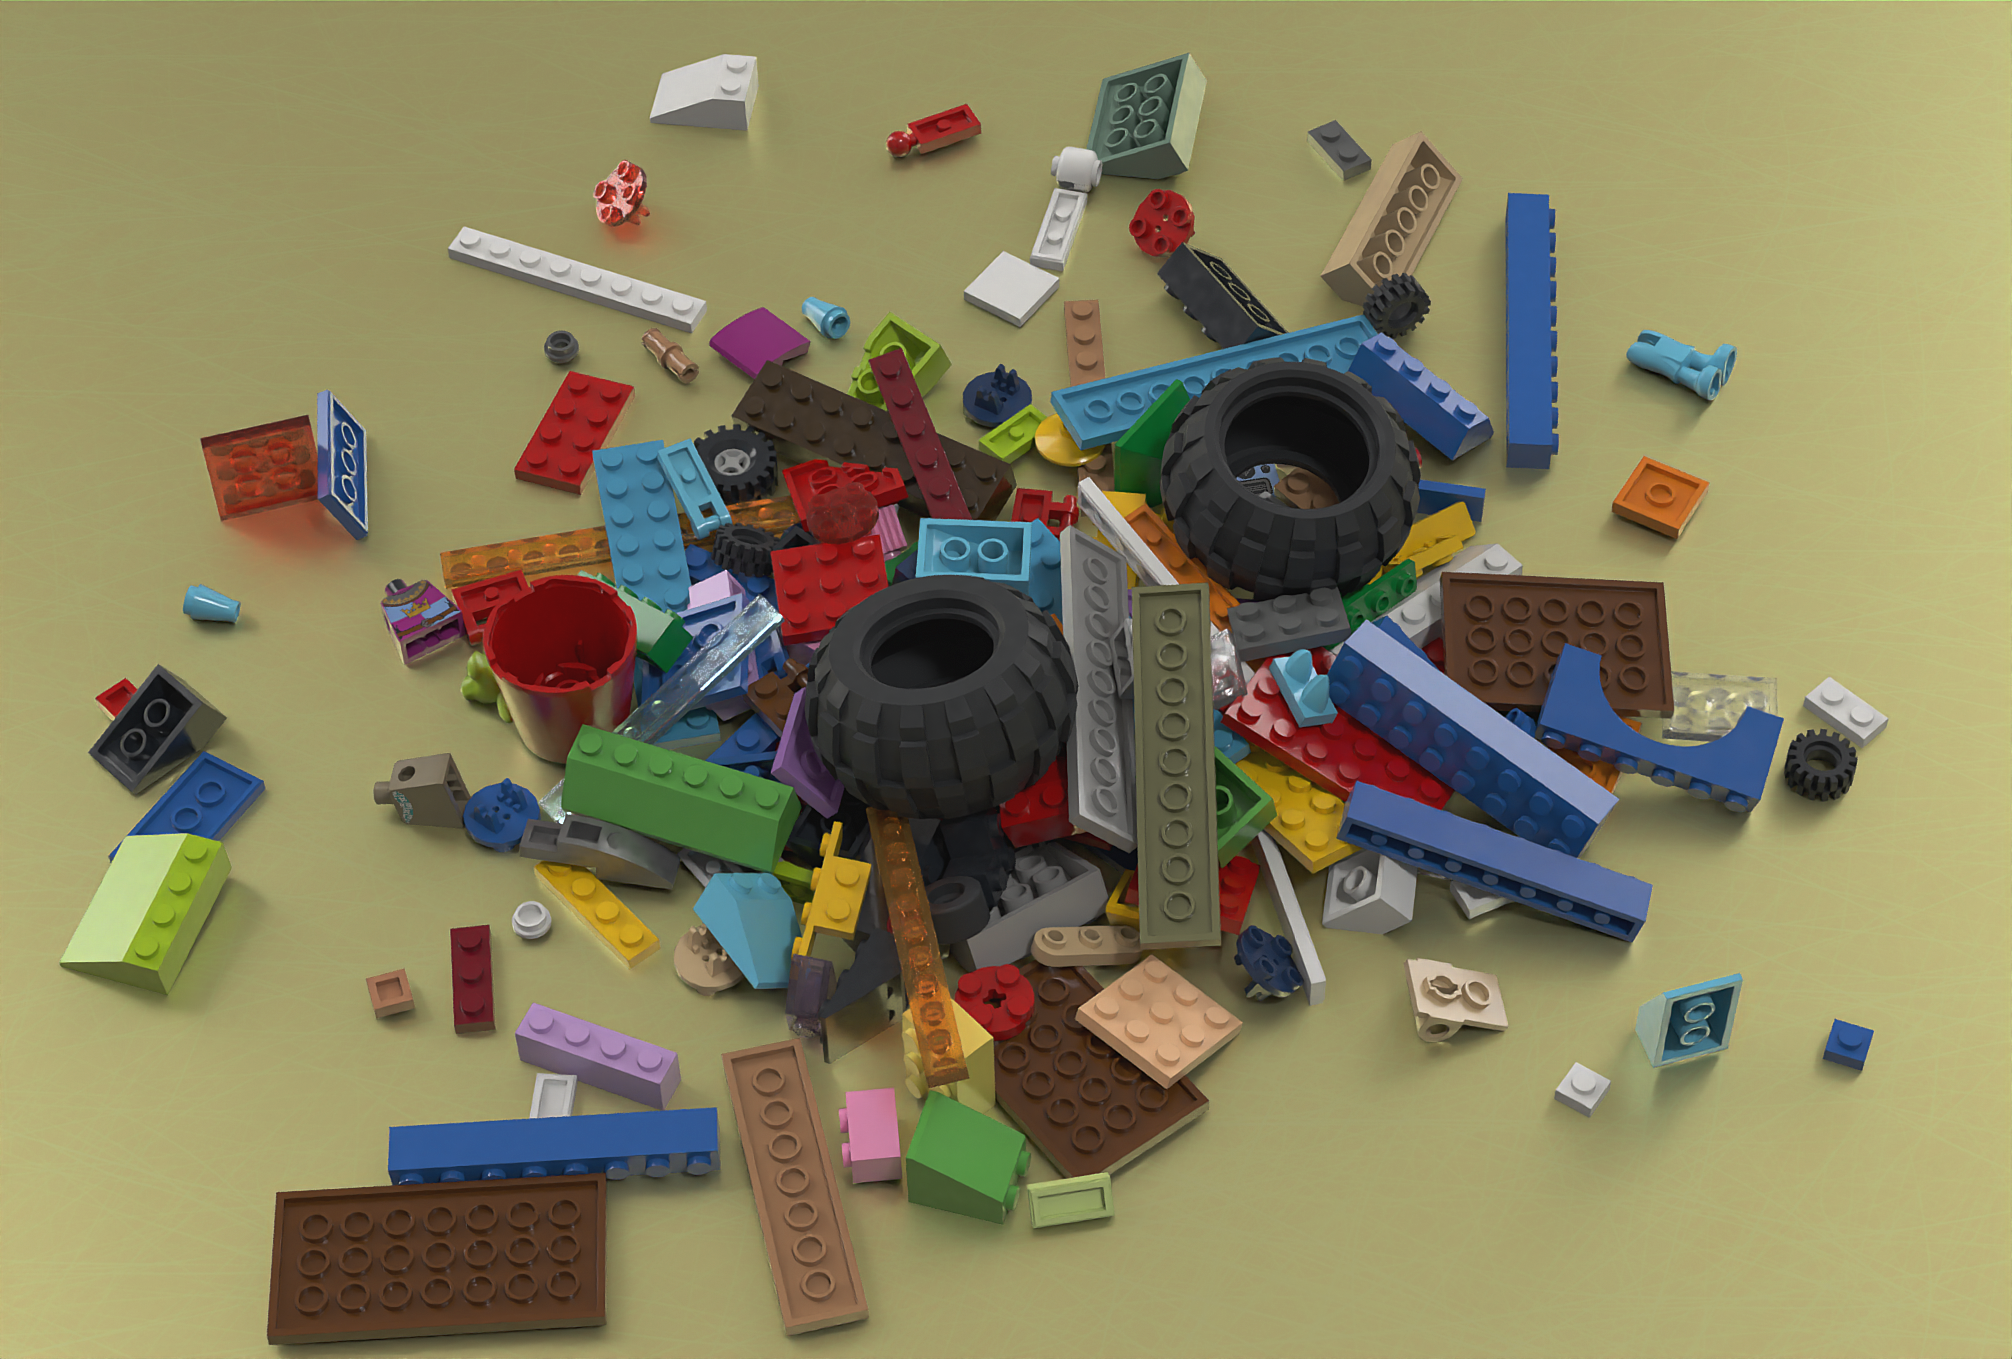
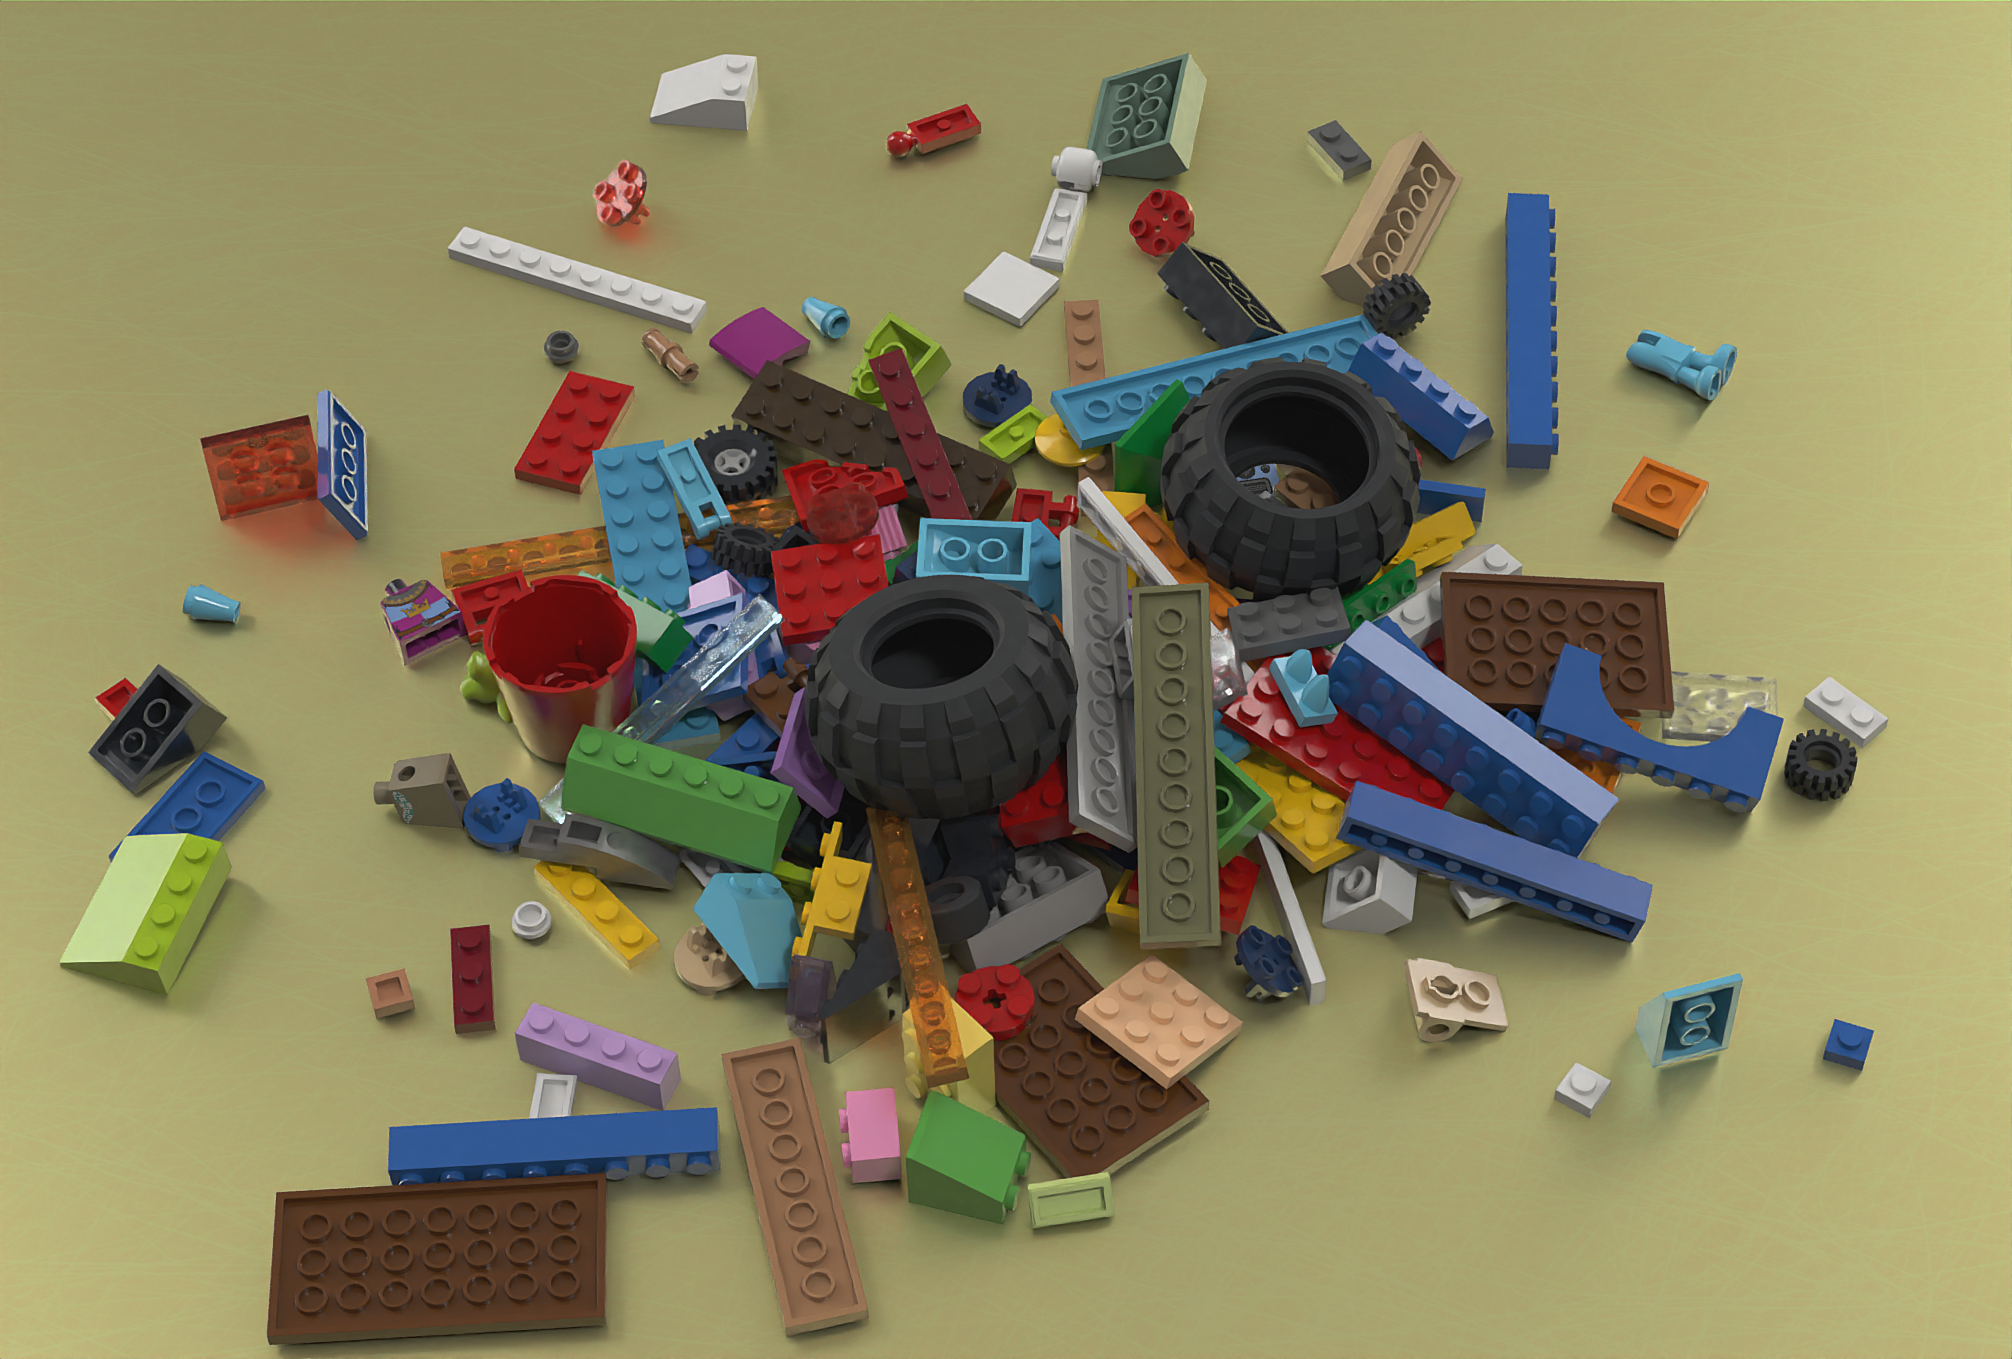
(1086, 945): tan plate -> none

